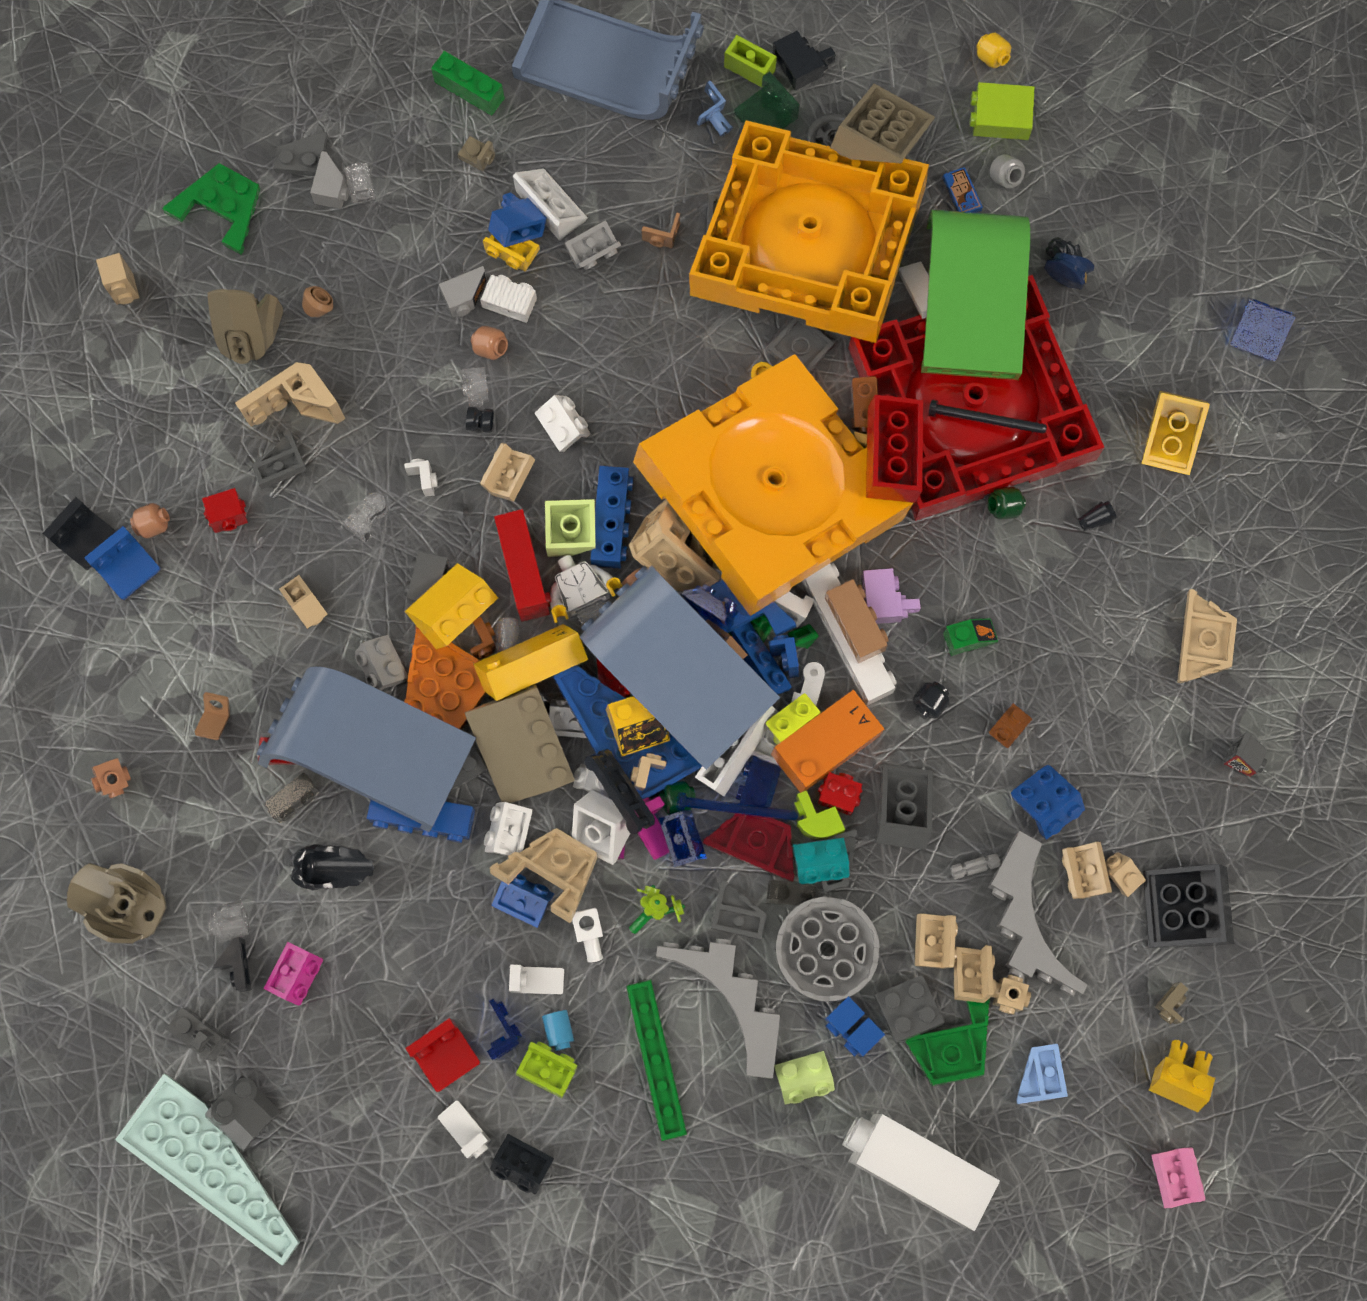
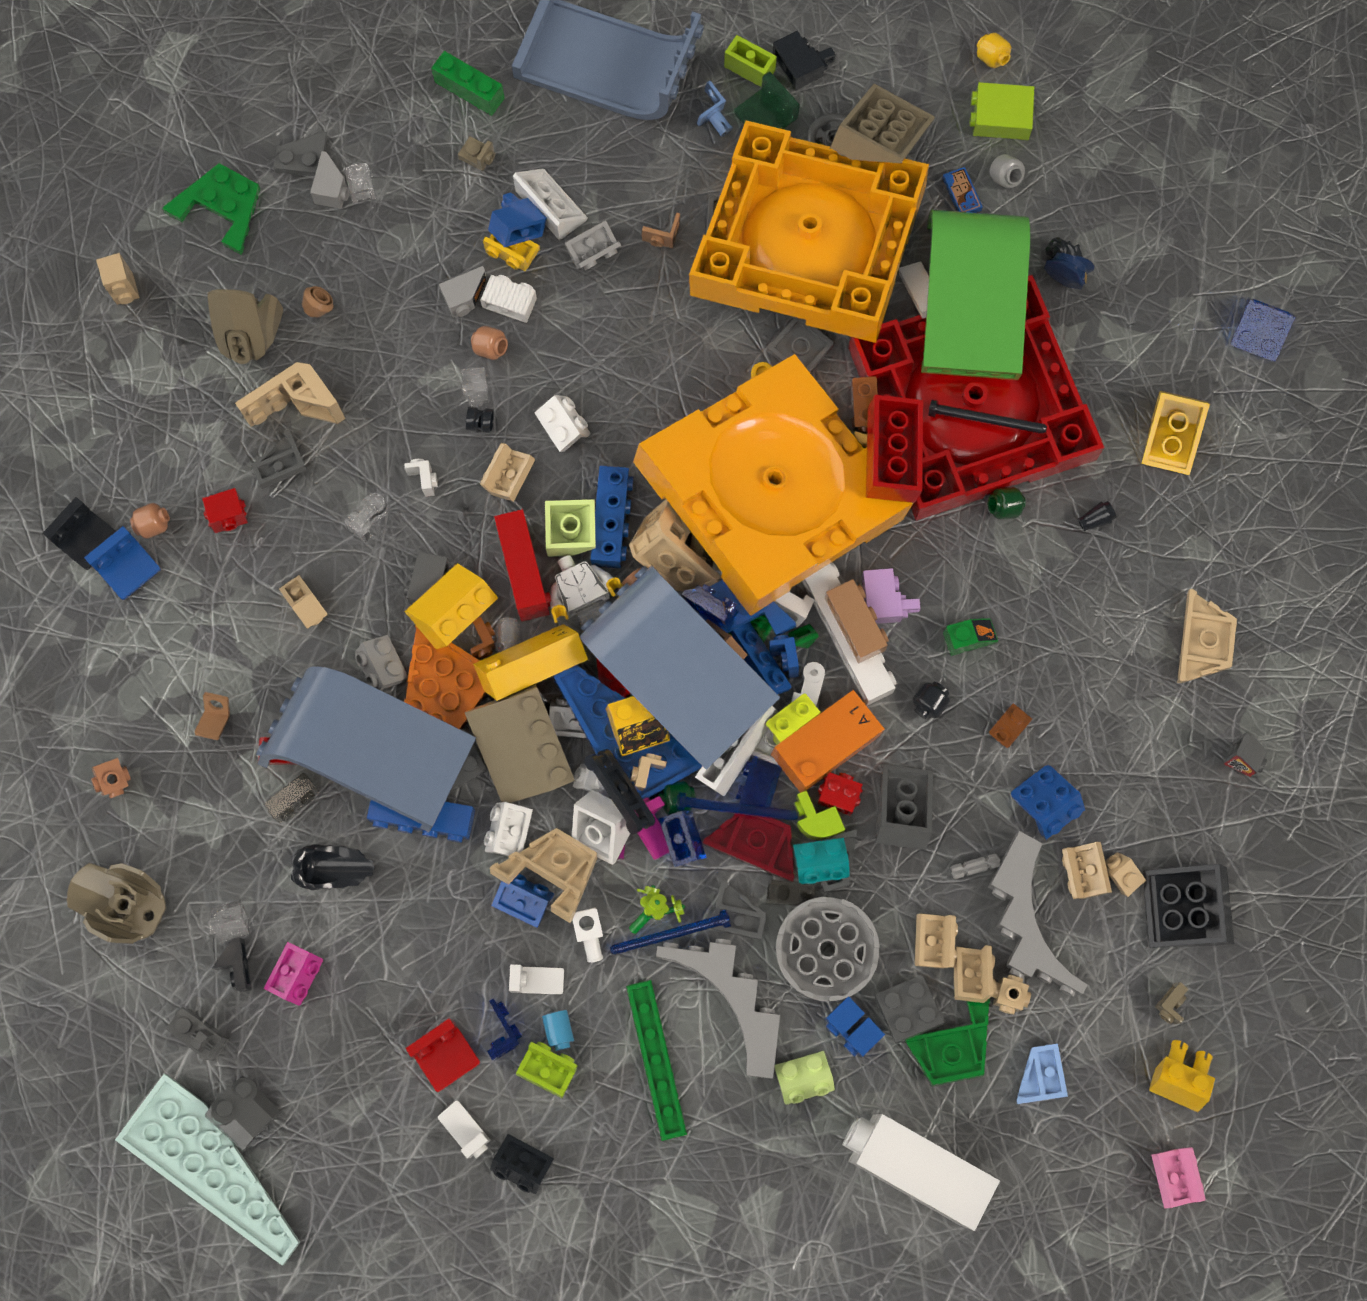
(722, 919): none -> clear blue bar

